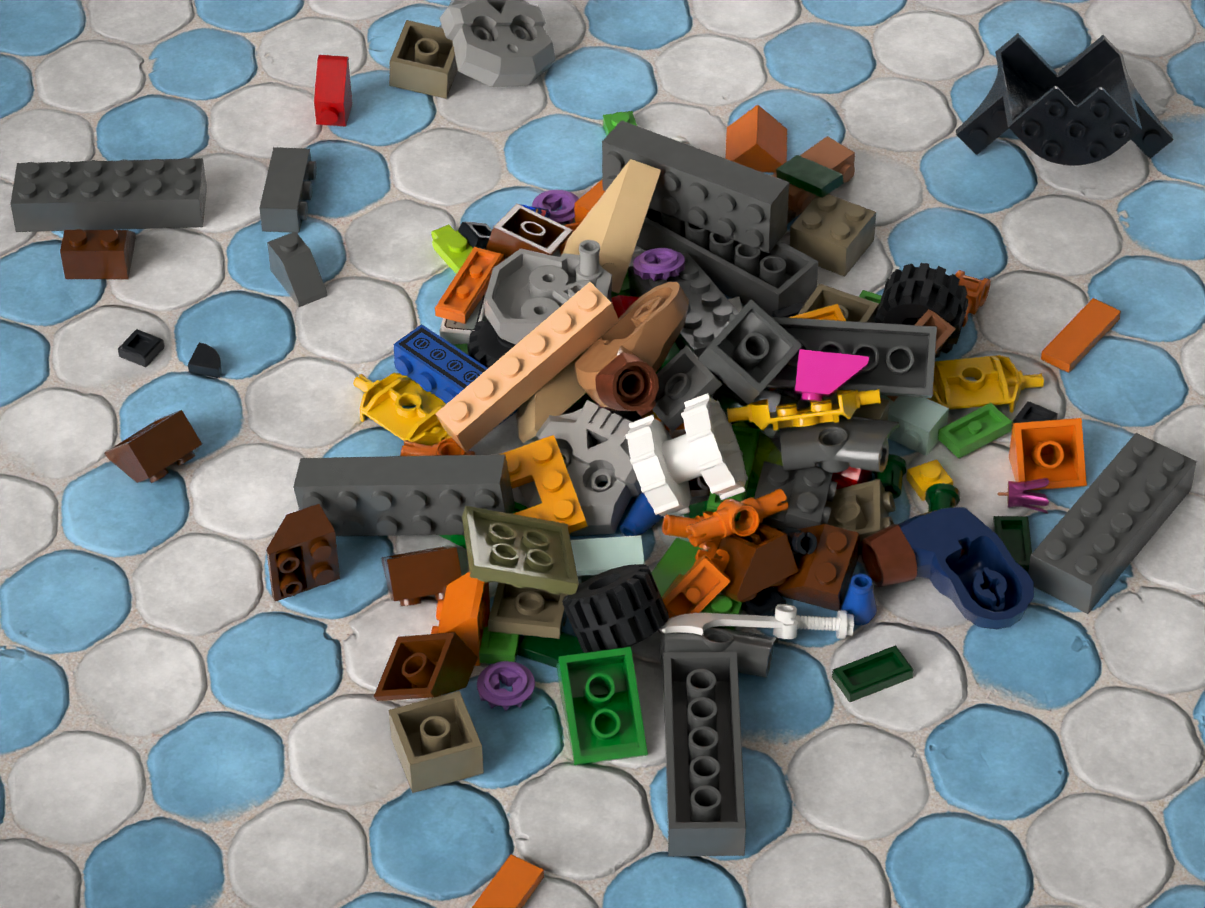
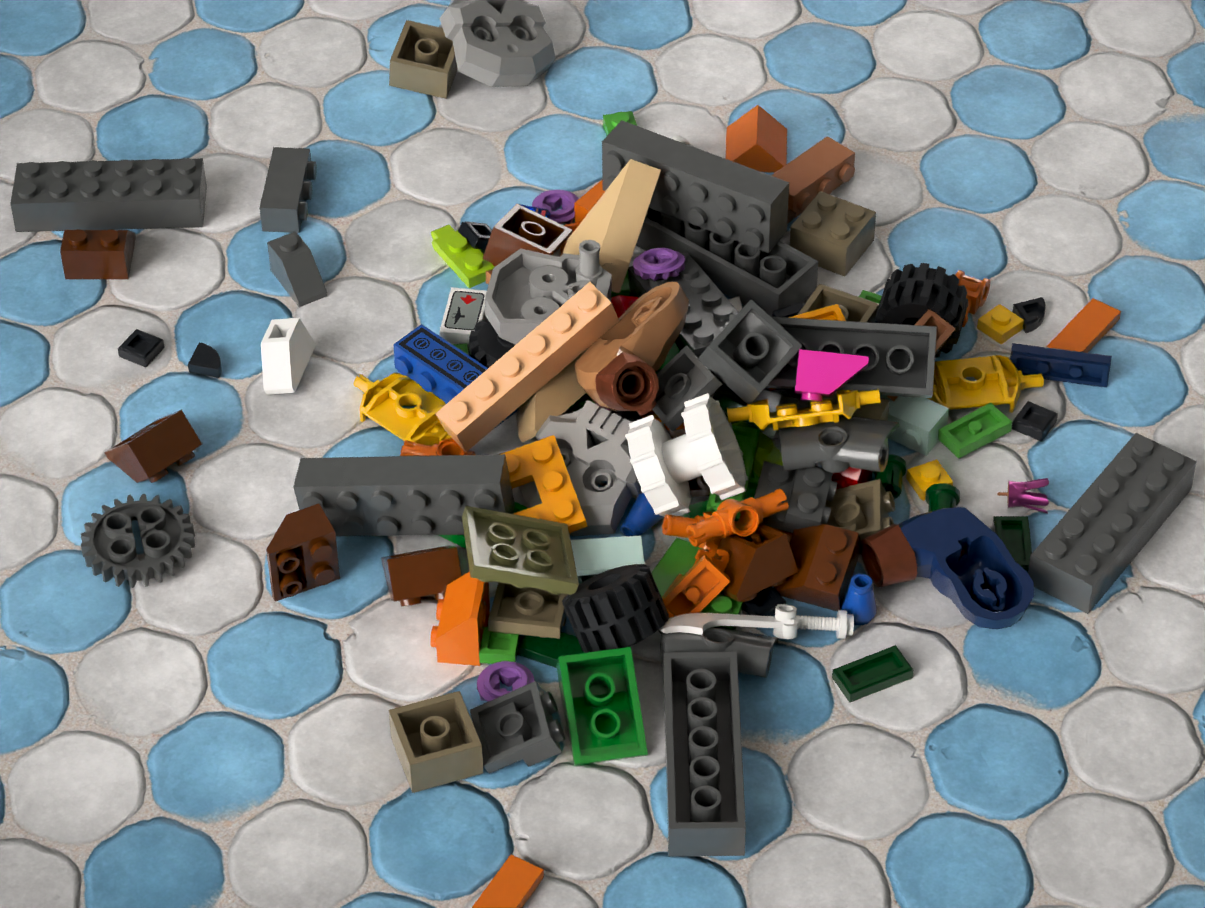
(111, 546): none -> dark grey gear
(285, 355): none -> white slope
(332, 91): red slope -> none
(426, 667): reddish brown slope -> none
(468, 285): orange tile -> none
(518, 728): none -> dark grey plate
(795, 536): black pin -> none
(810, 176): dark green tile -> none
(1000, 324): none -> yellow plate
(1031, 312): none -> black tile
(1049, 451): orange slope -> none
(1062, 364): none -> dark blue tile
(1068, 114): black cylinder -> none

